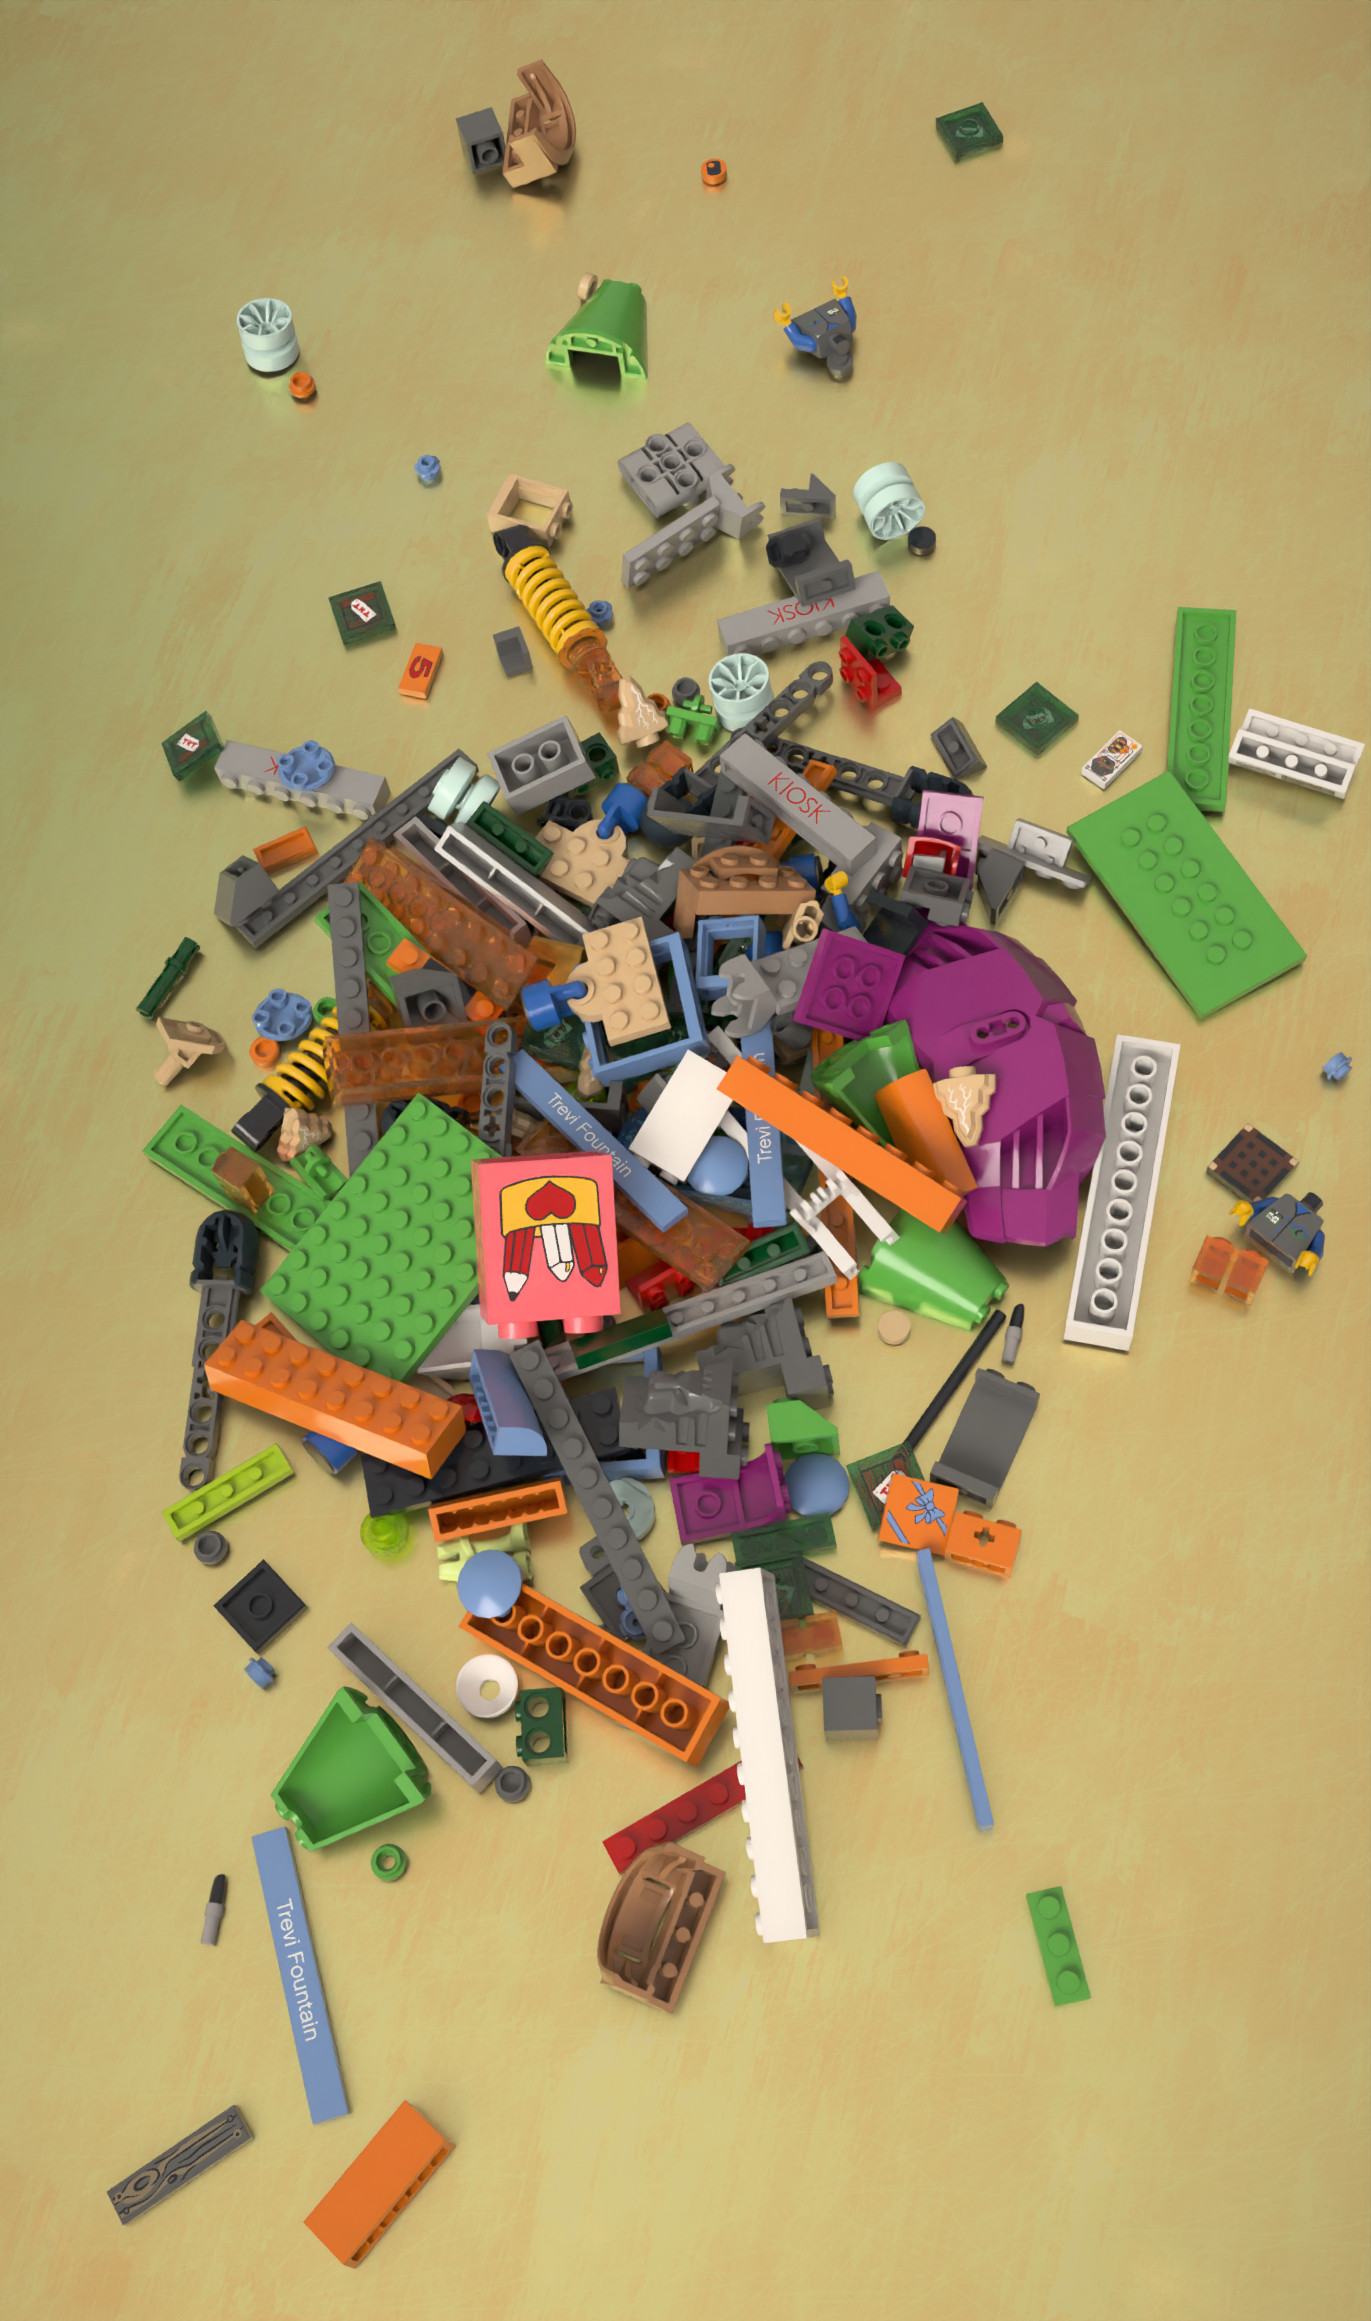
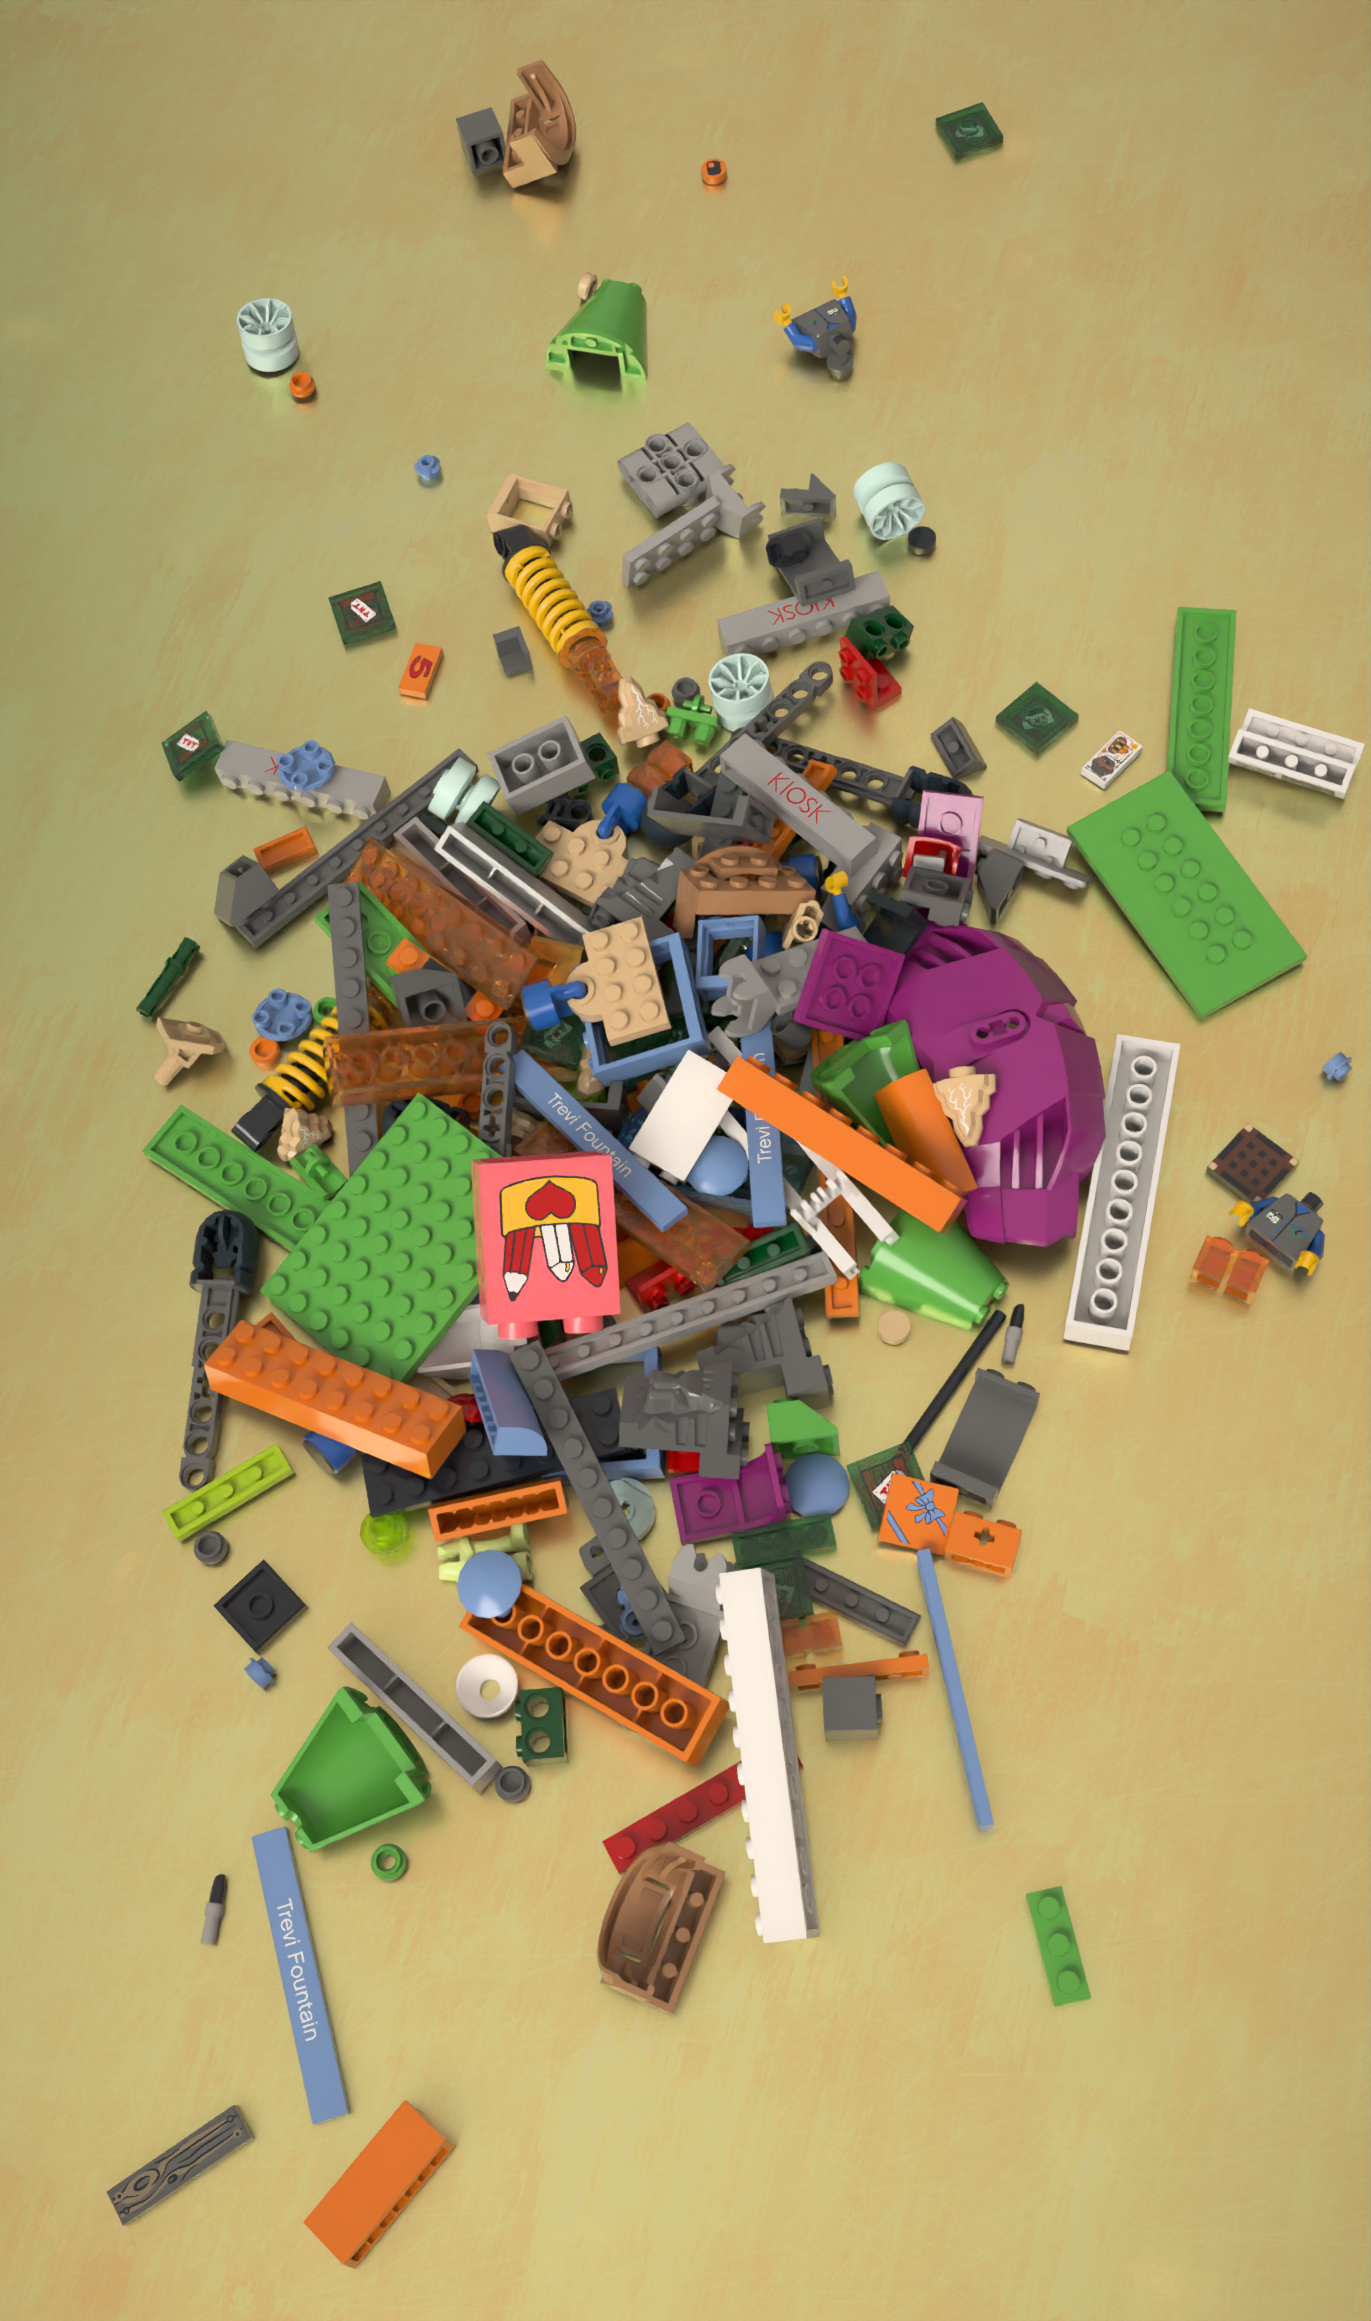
(242, 1179): clear orange piece -> none
(620, 1339): dark green slope -> none

